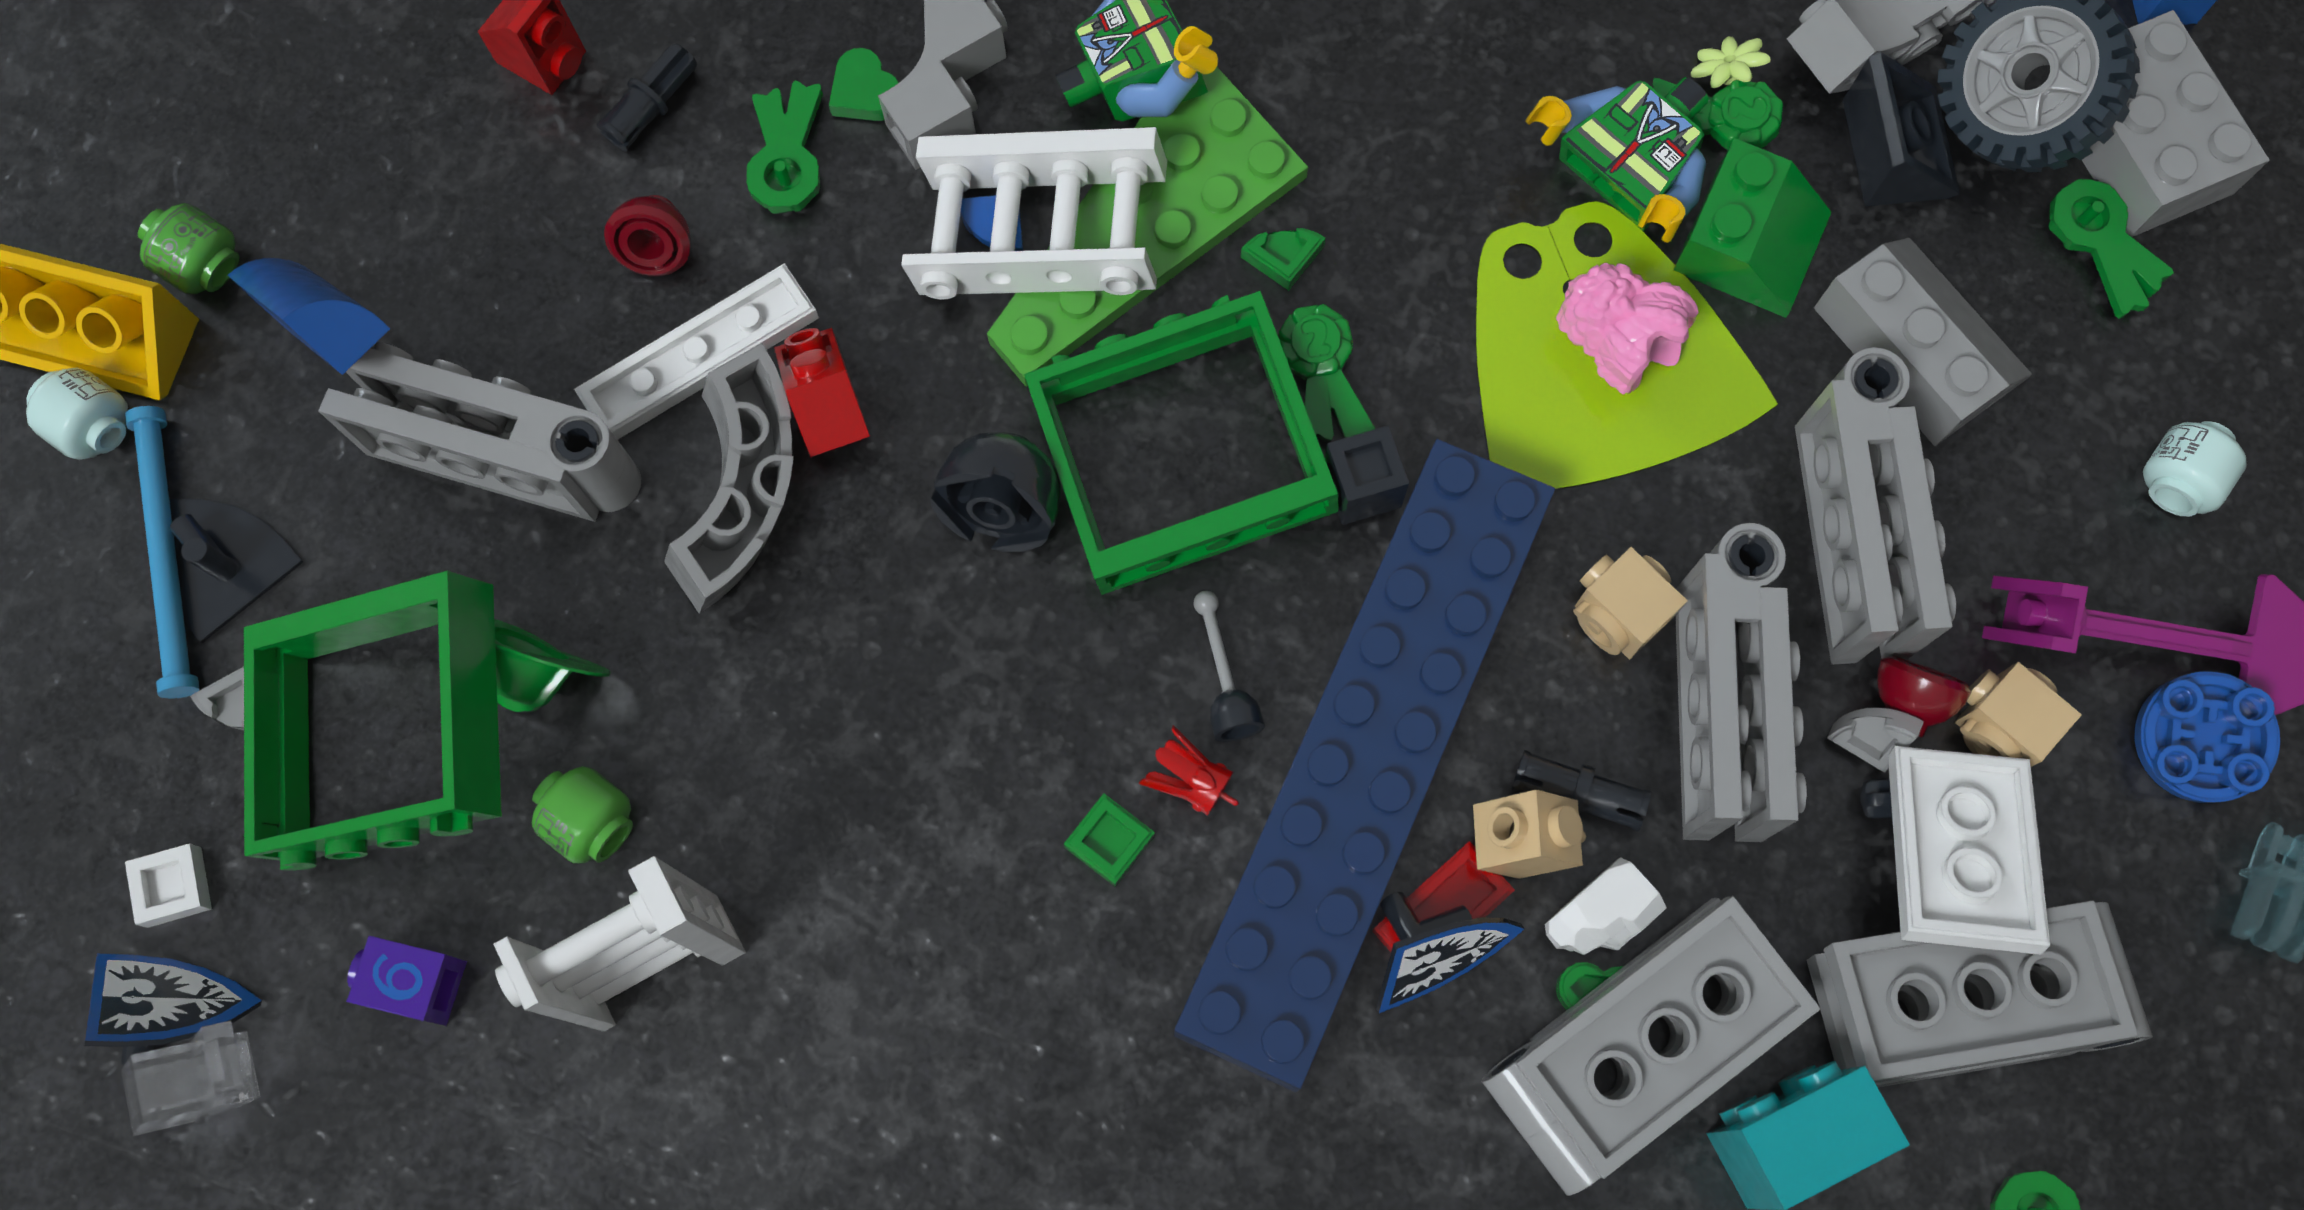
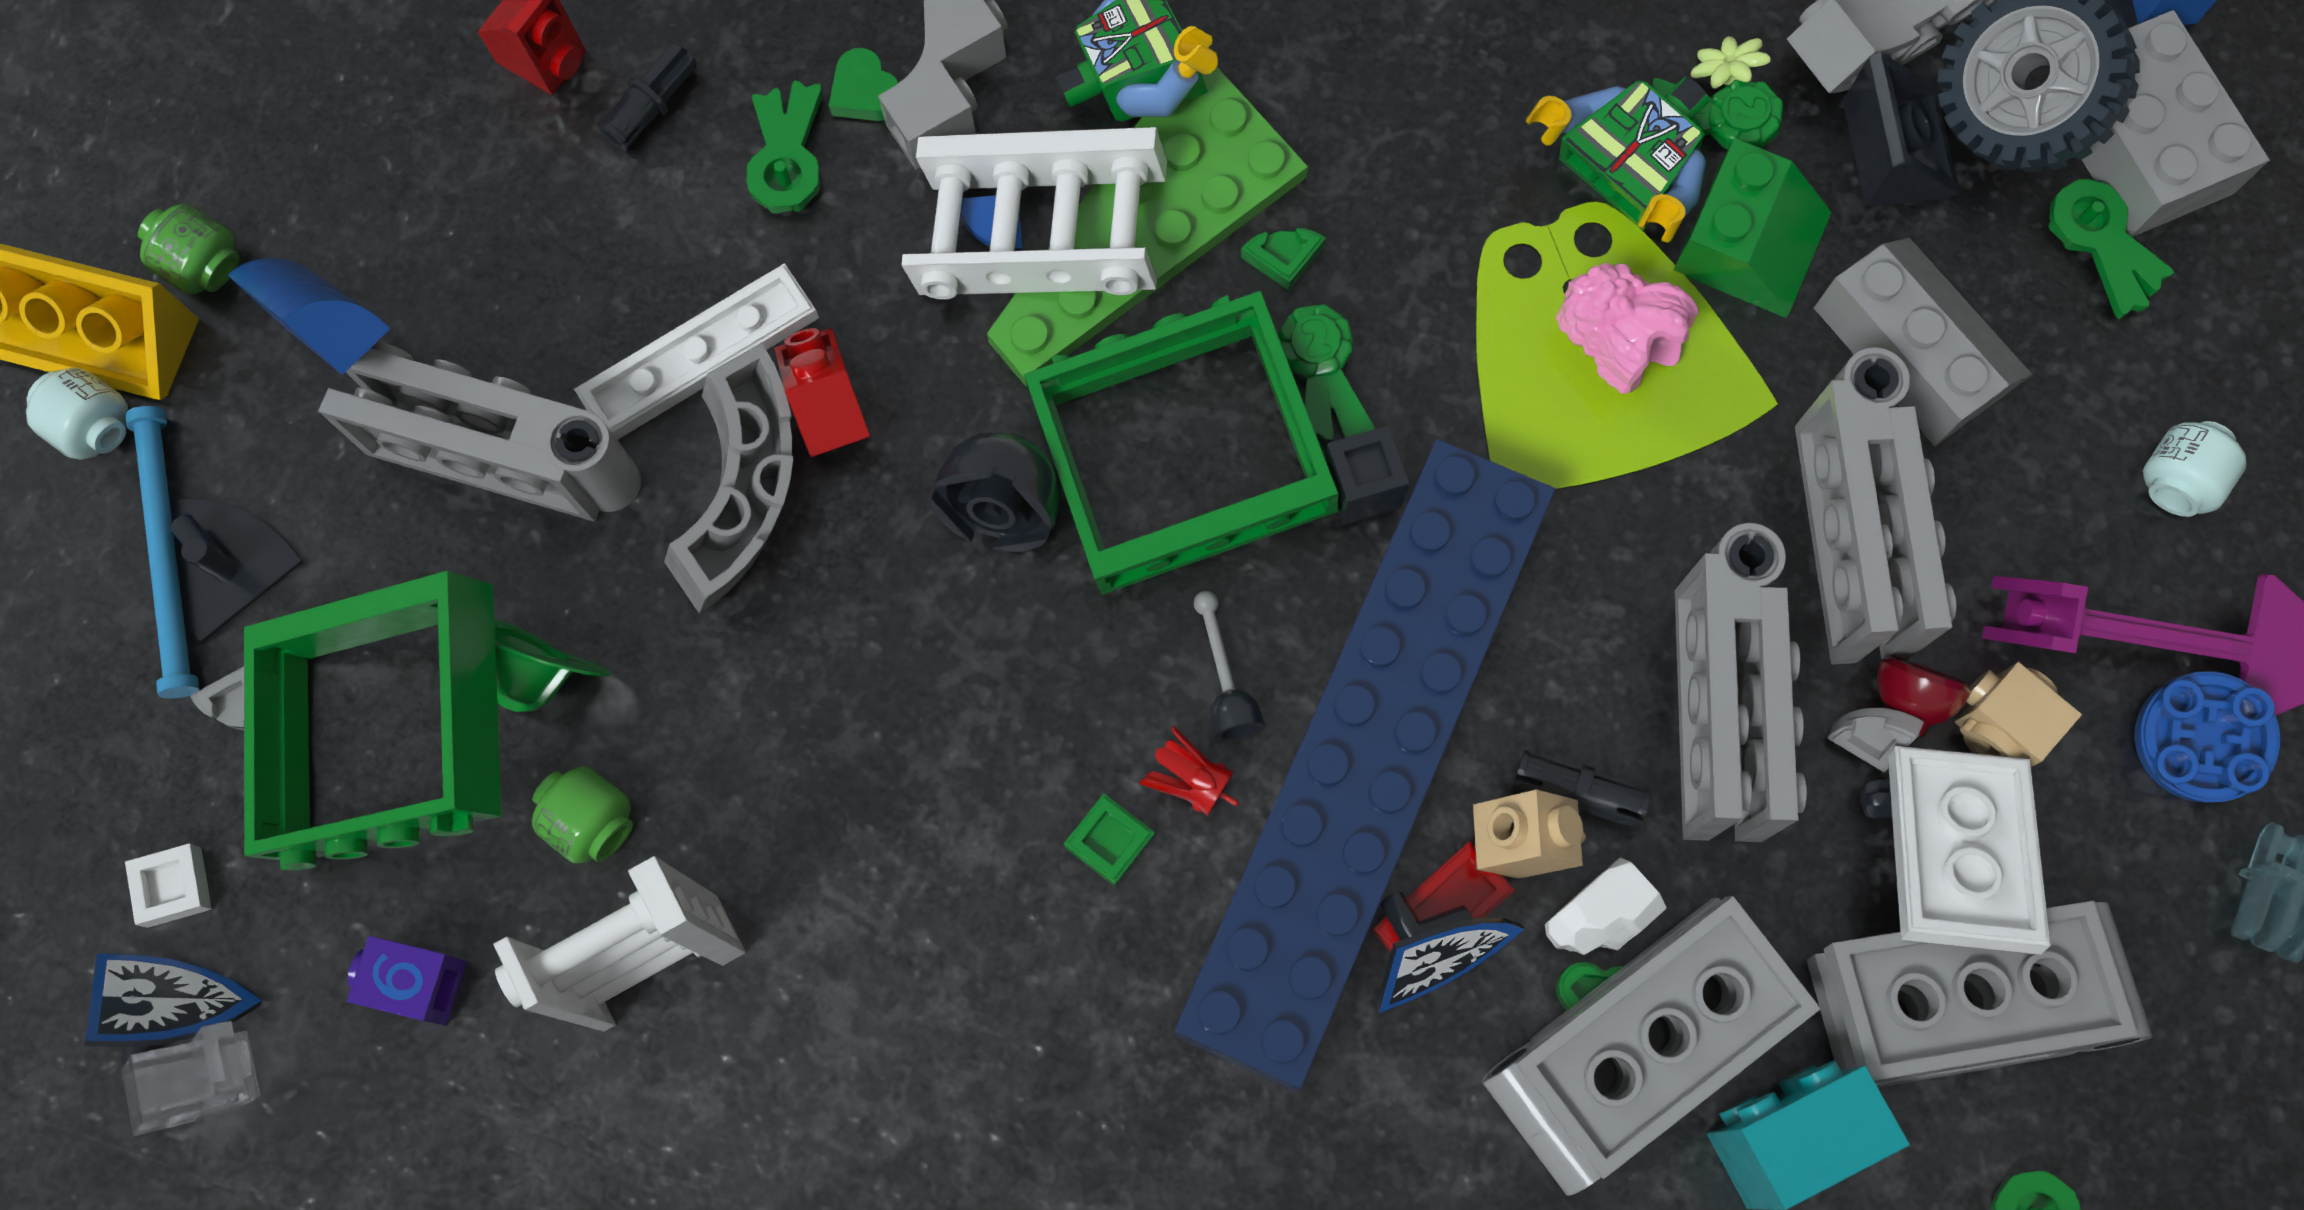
(648, 236): dark red brick -> none
(1626, 602): tan brick -> none

